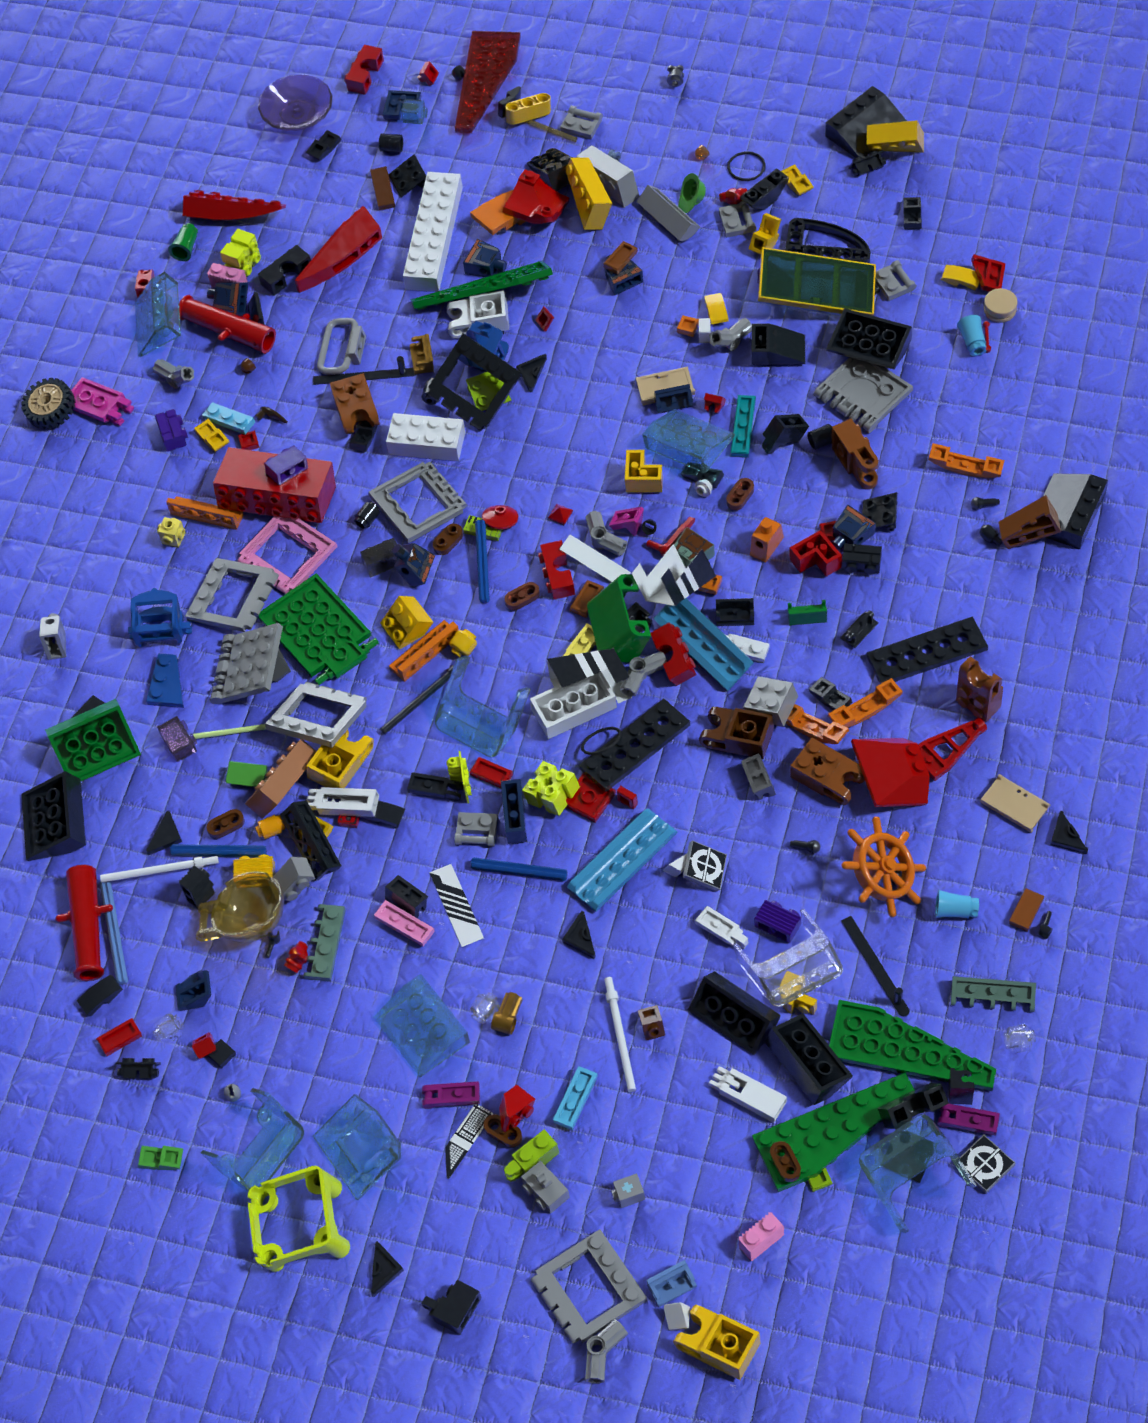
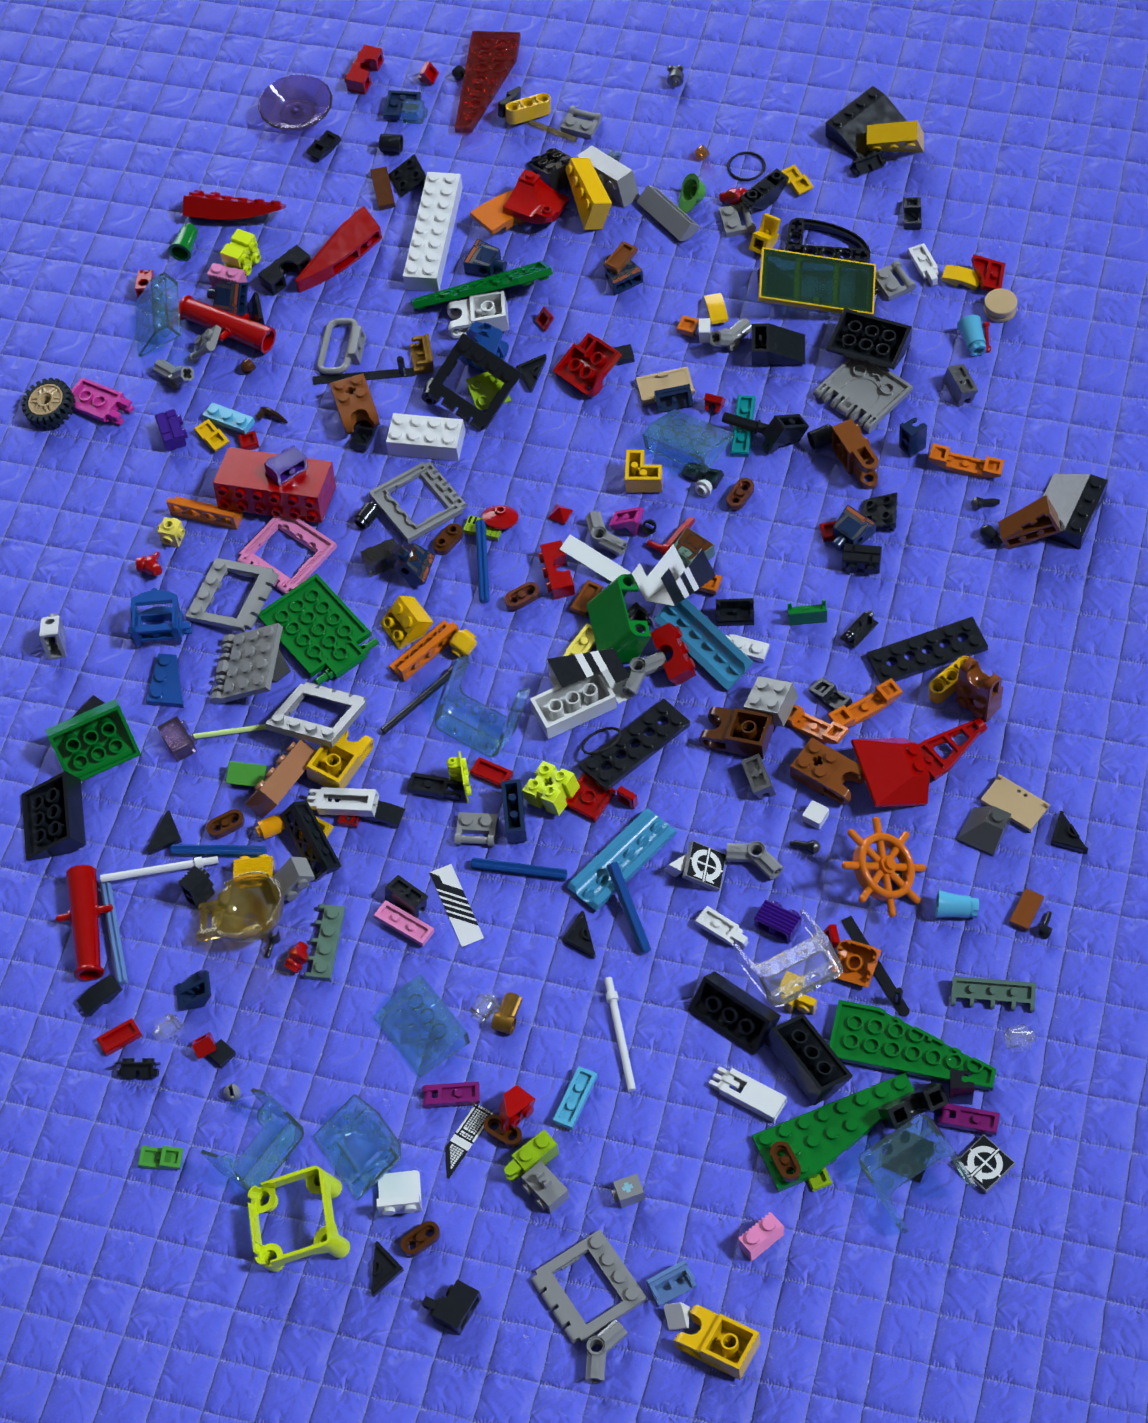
(149, 564): none -> red animal
(204, 343): none -> light grey plate
(399, 1193): none -> white bracket
(419, 1238): none -> reddish brown plate
(587, 364): none -> red slope
(627, 354): none -> black tile
(629, 908): none -> blue axle
(651, 1022): bracket -> none
(742, 422): none -> black axle
(763, 861): none -> light grey piece
(770, 535): orange torso -> none
(815, 814): none -> white piece
(816, 550): red brick -> none
(832, 933): none -> red tile
(857, 961): none -> orange slope
(912, 438): none -> dark blue hinge
(924, 263): none -> white hinge
(943, 683): none -> yellow beam
(960, 384): none -> flat silver hinge
(985, 828): none -> dark grey slope

